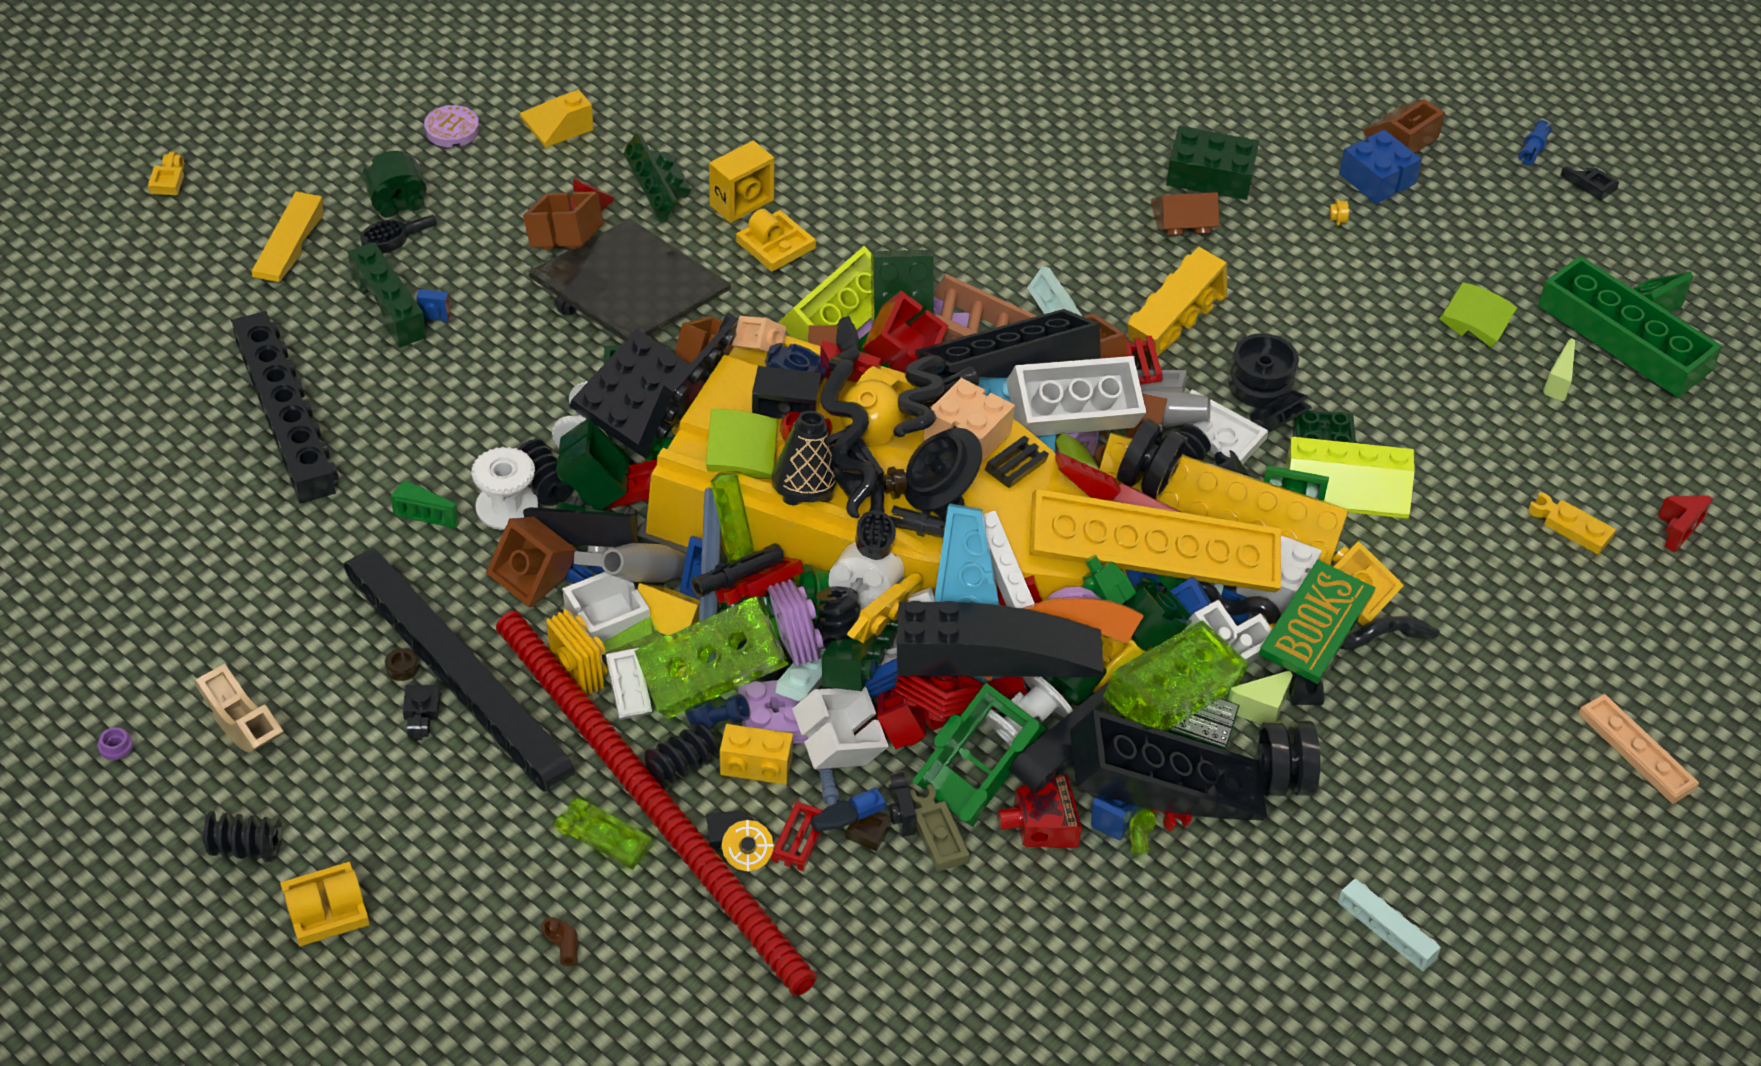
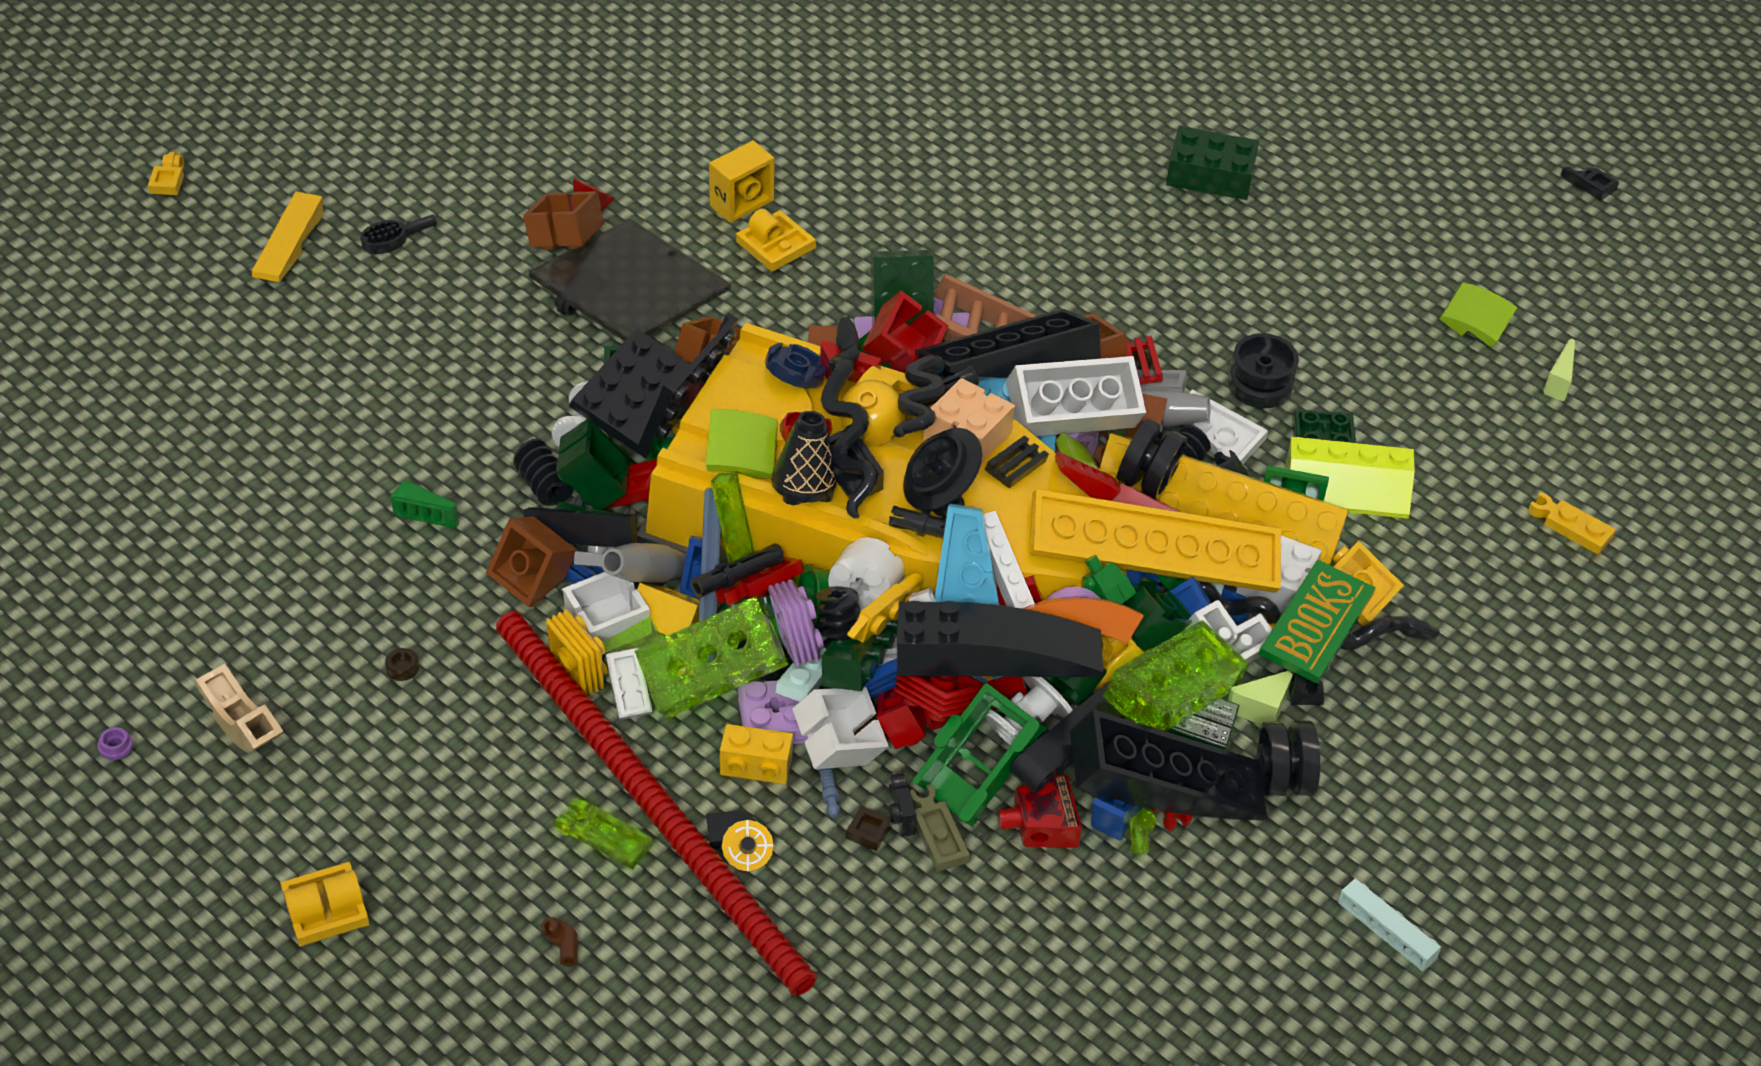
(242, 839): black piece -> none
(283, 407): black brick -> none
(394, 183): dark green brick -> none
(399, 309): dark green arch -> none
(420, 707): black plate -> none
(434, 304): blue plate -> none
(451, 126): lavender tile -> none
(460, 670): black beam -> none
(504, 482): white hose -> none
(559, 118): yellow slope -> none
(657, 176): dark green bracket -> none
(681, 752): black piece -> none
(705, 713): dark blue leg -> none
(758, 333): light nougat bracket -> none
(787, 390): black brick -> none
(791, 857): red tile -> none
(840, 295): neon yellow slope -> none
(849, 811): piece -> none
(875, 528): black piece -> none
(895, 482): dark brown plate -> none
(1049, 293): light aqua plate -> none
(1180, 300): yellow wedge -> none
(1186, 211): dark orange slope -> none
(1280, 410): black piece -> none
(1339, 212): yellow plate -> none
(1380, 166): blue piece -> none
(1411, 124): dark orange slope -> none
(1535, 142): blue pin -> none
(1629, 326): green brick -> none
(1638, 748): light nougat tile -> none
(1667, 290): green slope -> none
(1683, 516): red slope -> none

